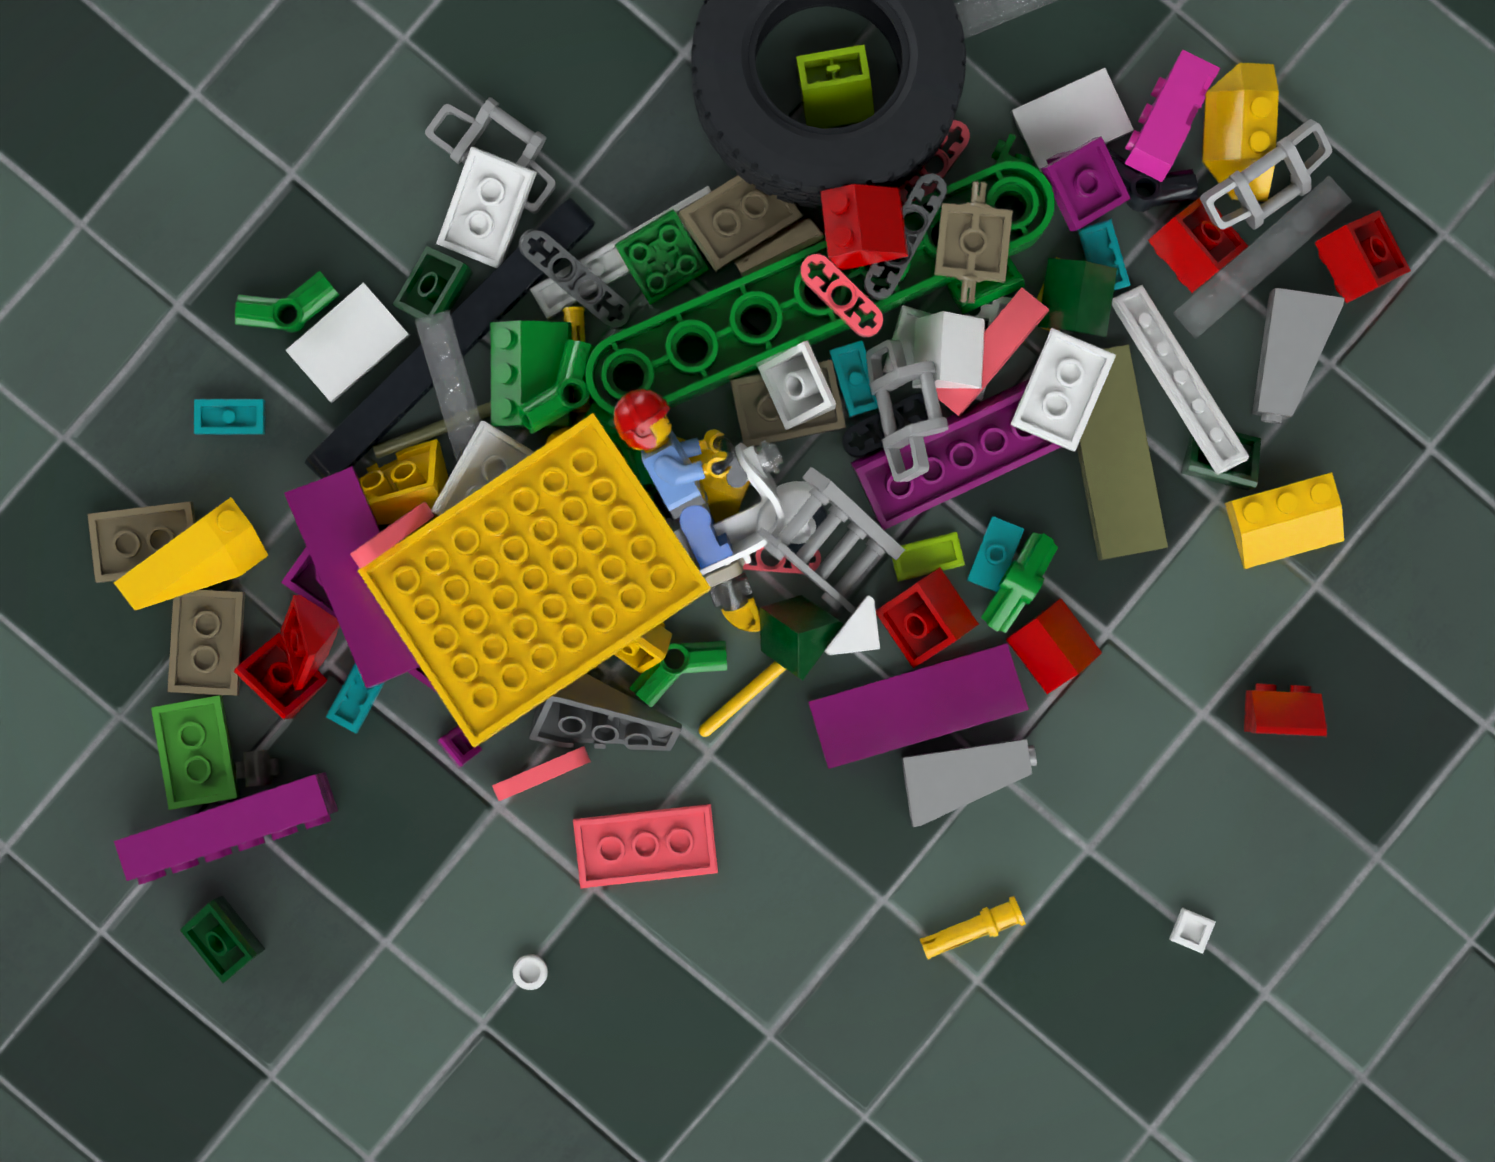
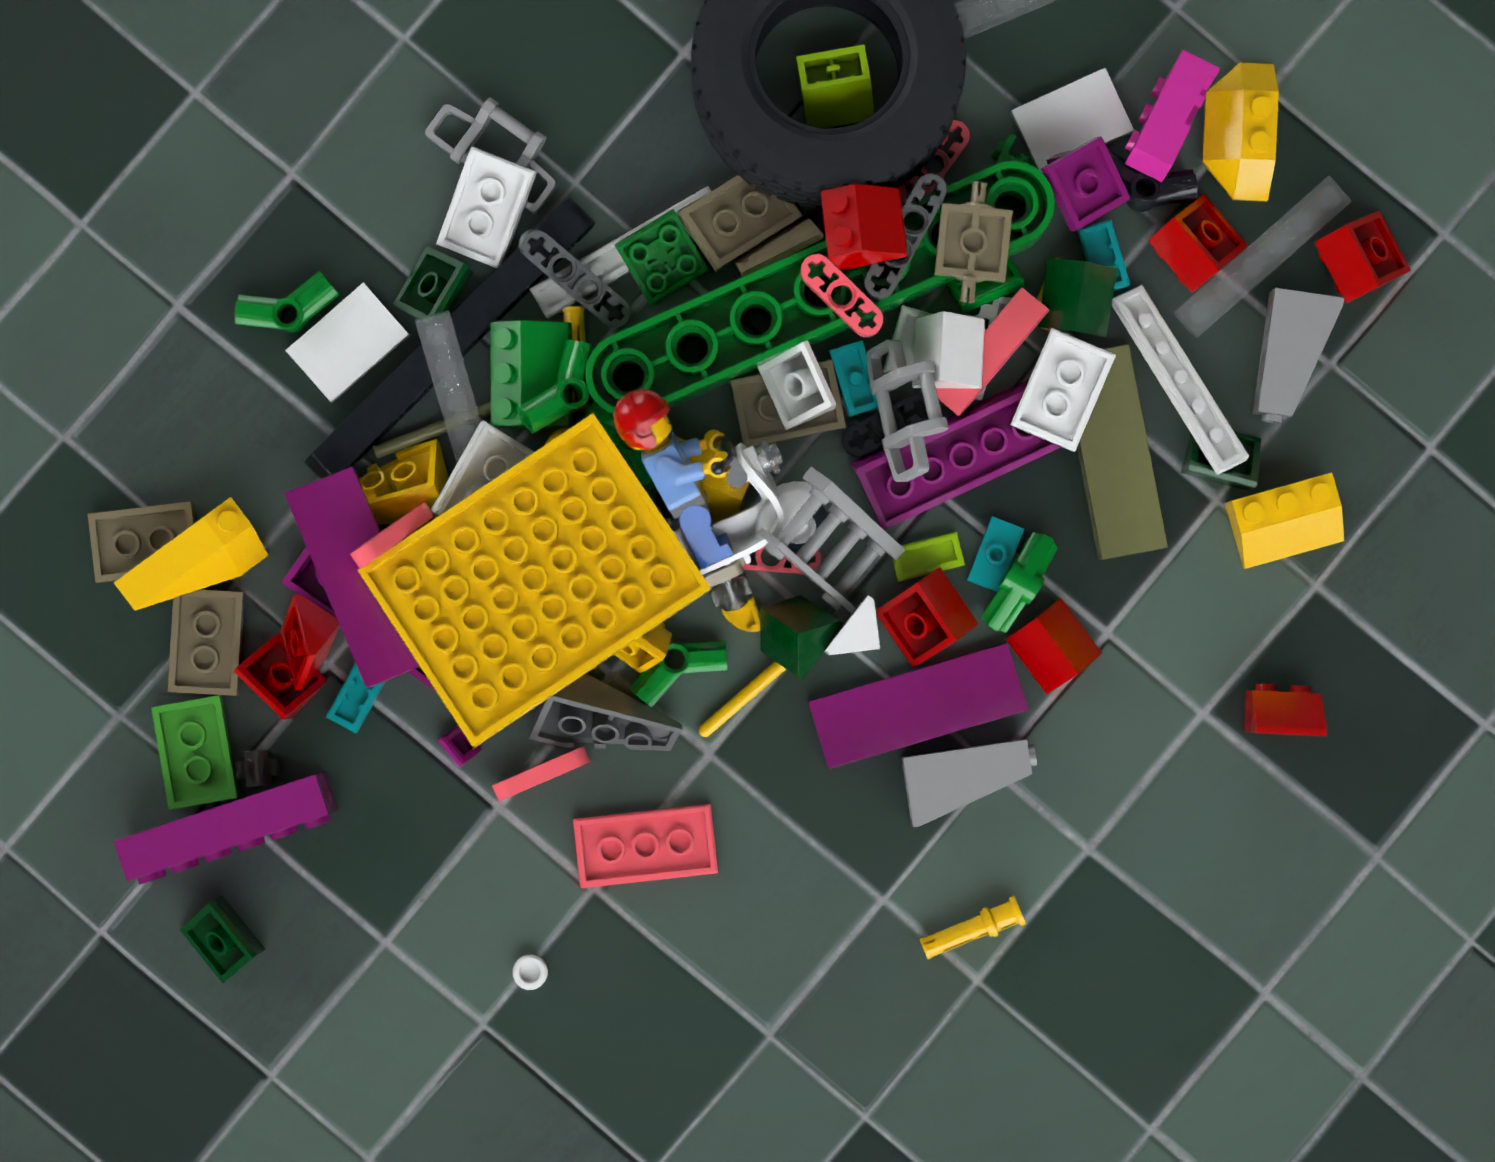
(229, 416): teal plate -> none
(1192, 930): white tile -> none
(1299, 178): light grey bar -> none

